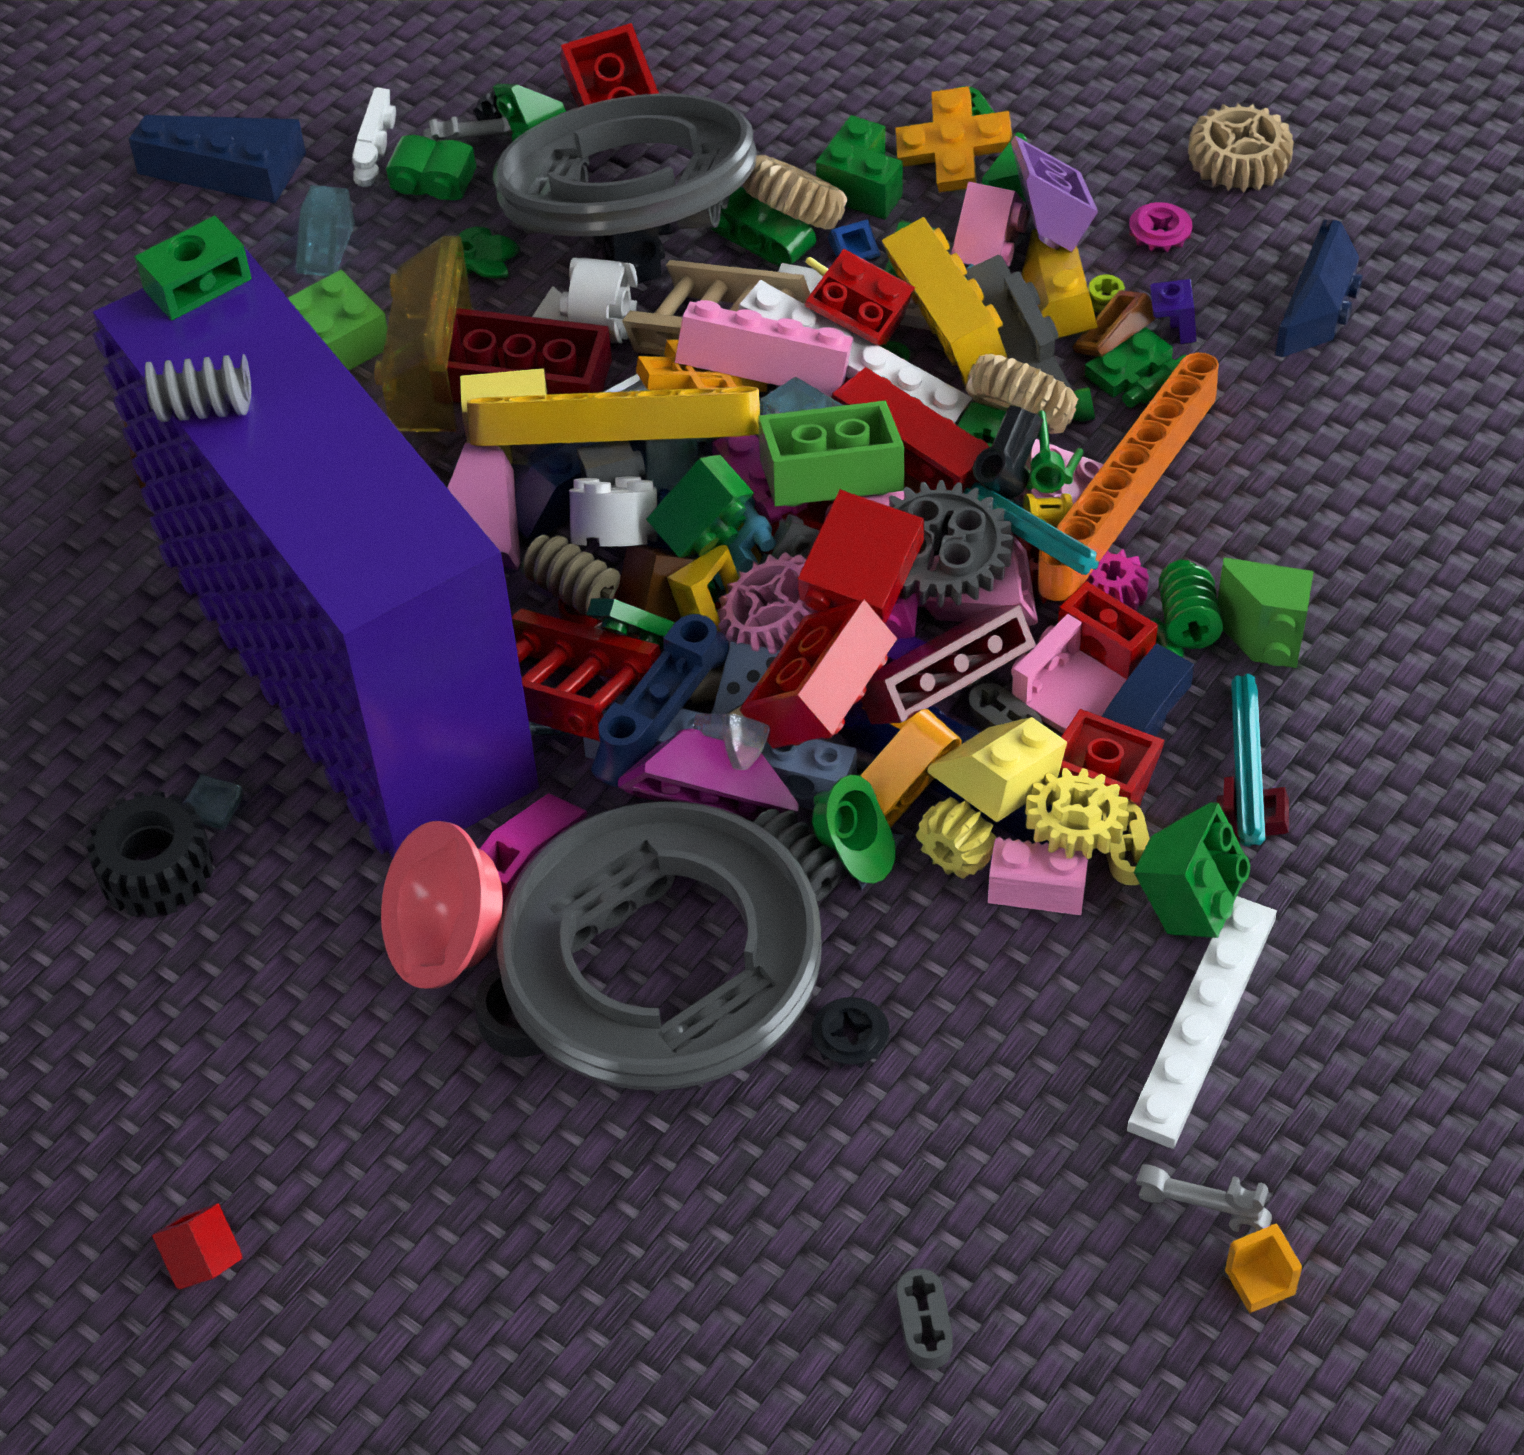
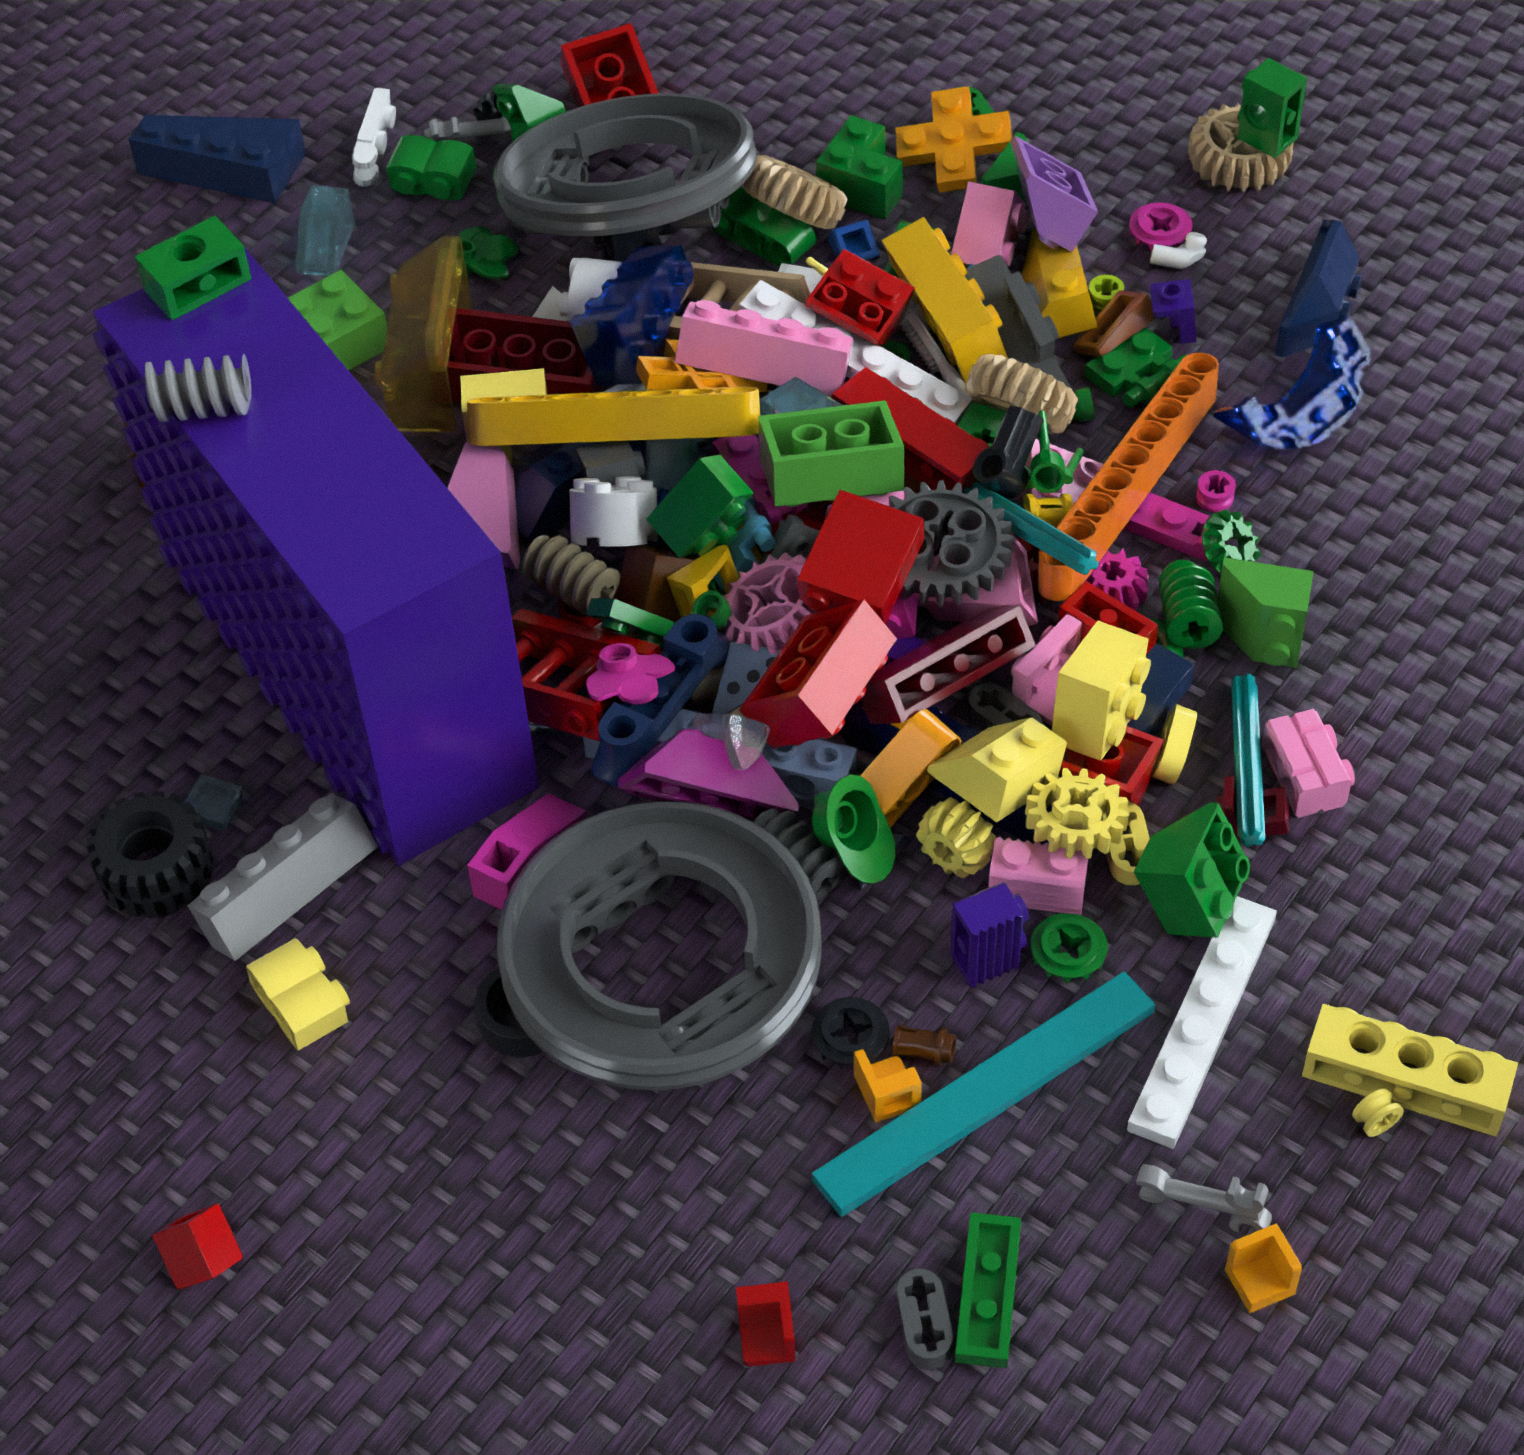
(282, 876): none -> light grey brick
(299, 993): none -> light yellow brick
(439, 905): coral piece -> none
(627, 674): none -> dark pink plate
(632, 312): none -> clear blue wedge
(716, 603): none -> green hinge
(766, 1324): none -> red panel
(887, 1085): none -> light orange panel
(925, 1044): none -> reddish brown pin
(930, 352): none -> white piece
(982, 1094): none -> teal tile
(988, 933): none -> dark purple brick
(988, 1290): none -> green plate
(1076, 931): none -> green gear
(1101, 690): none -> light yellow brick
(1169, 525): none -> dark pink plate
(1177, 736): none -> light yellow beam
(1182, 256): none -> white arm
(1215, 480): none -> dark pink bush
(1219, 529): none -> green gear
(1271, 107): none -> green brick
(1307, 762): none -> bright pink brick
(1317, 402): none -> clear blue windscreen
(1377, 1112): none -> light yellow bush
(1423, 1089): none -> light yellow brick

